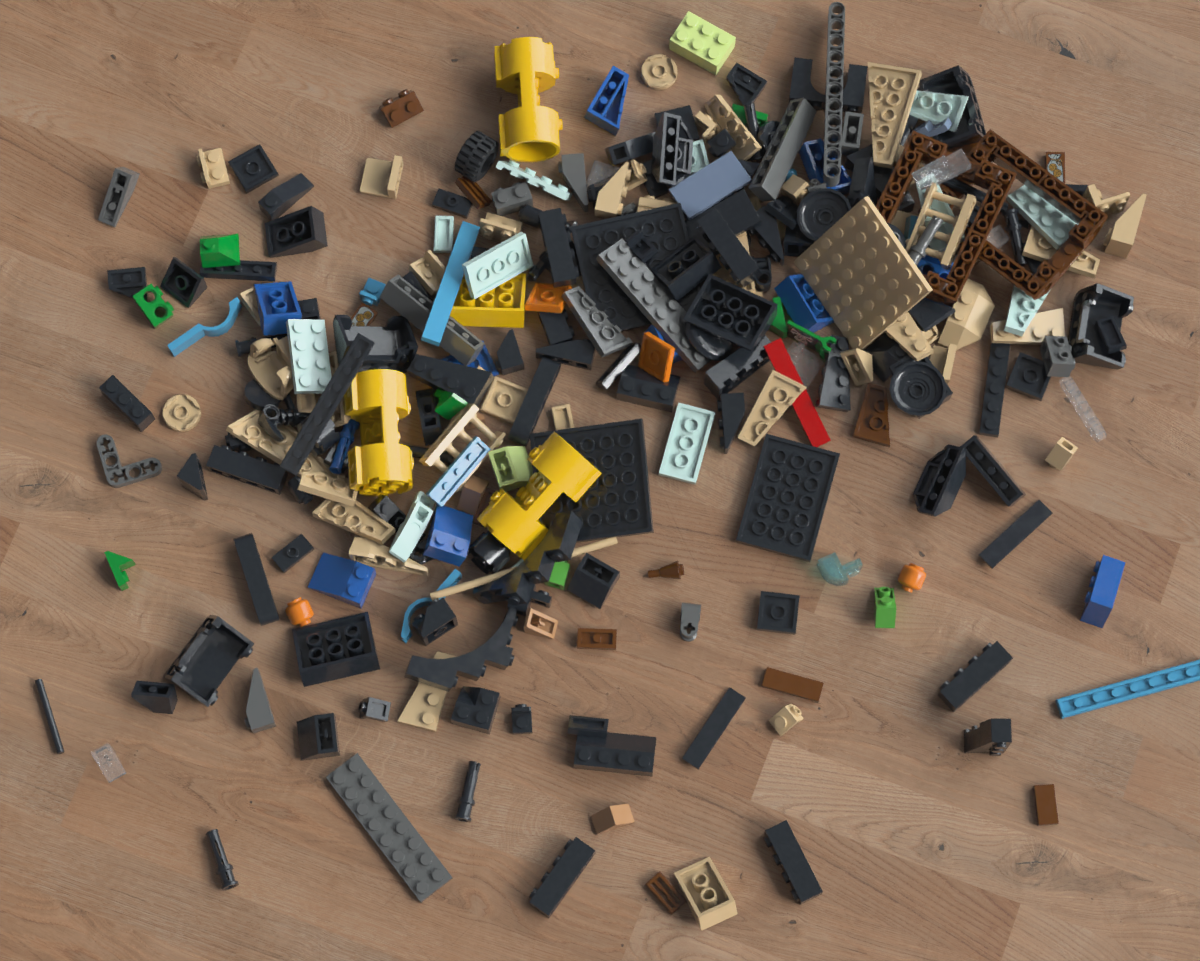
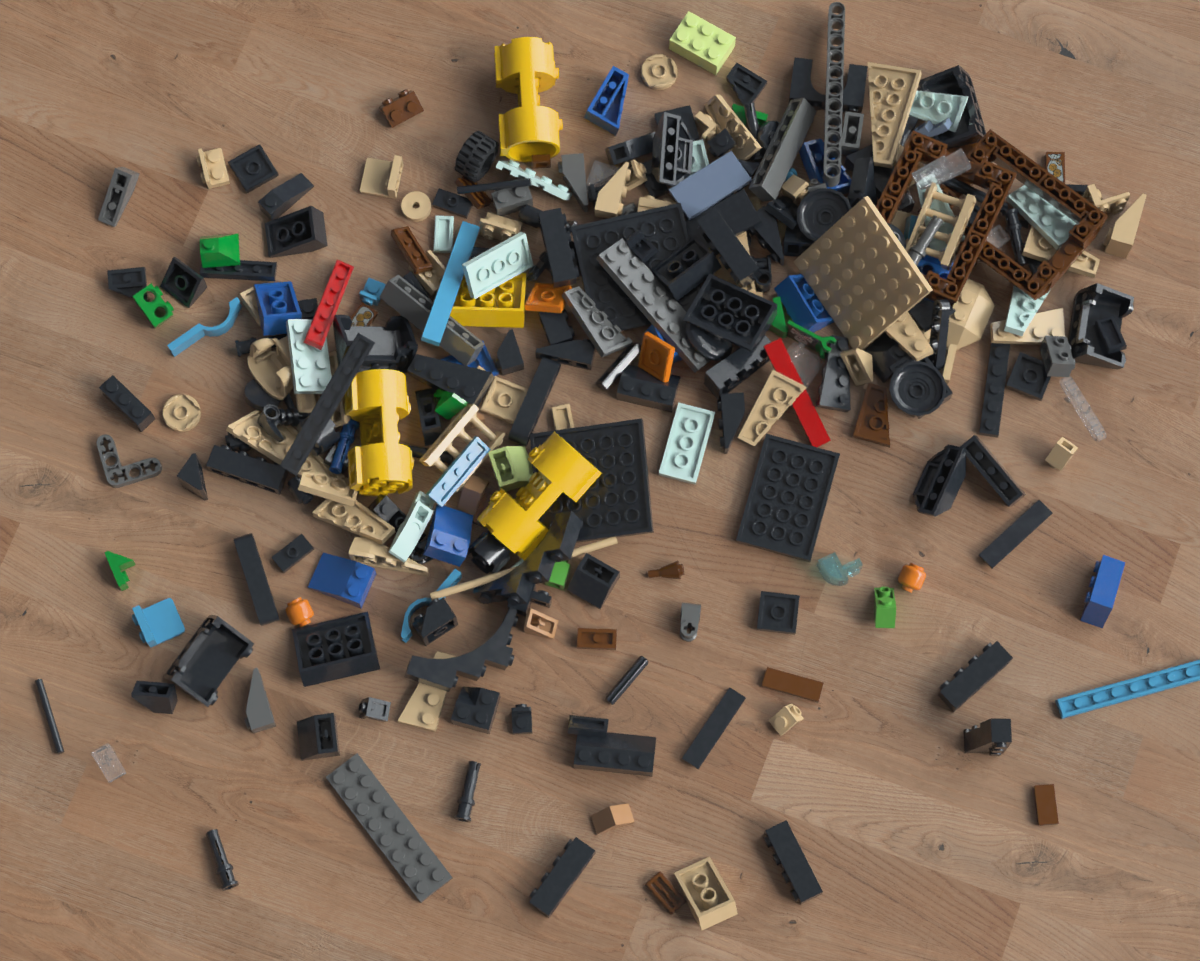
(158, 622): none -> dark azure bracket
(328, 304): none -> red tile
(411, 250): none -> reddish brown tile
(412, 199): none -> tan piece
(494, 186): none -> black bar
(541, 161): none -> reddish brown tile
(626, 680): none -> black axle
(939, 332): none -> black beam

